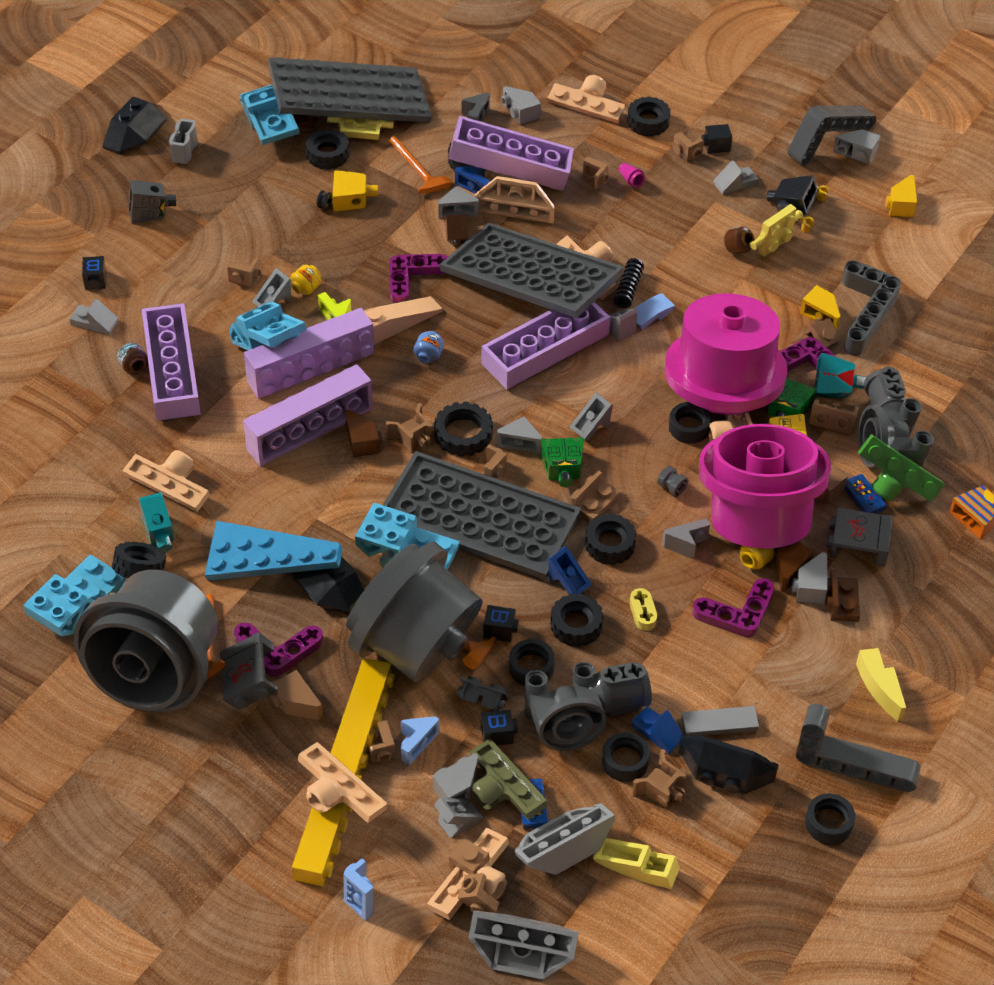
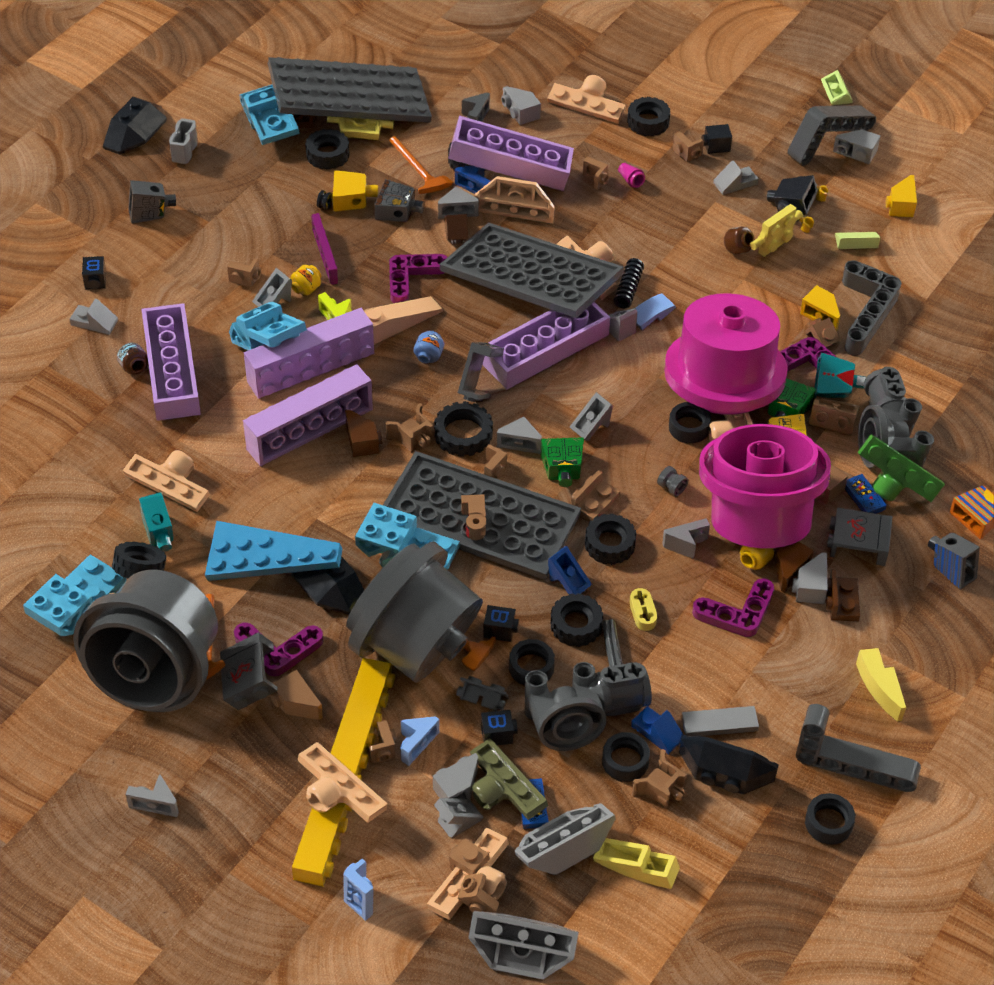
(156, 801): none -> light grey slope
(324, 249): none -> magenta tile
(396, 202): none -> dark grey torso
(473, 367): none -> dark grey panel
(476, 521): none -> medium nougat leg
(612, 642): none -> dark grey axle
(836, 89): none -> yellowish green slope
(857, 240): none -> yellowish green slope
(955, 558): none -> dark grey torso

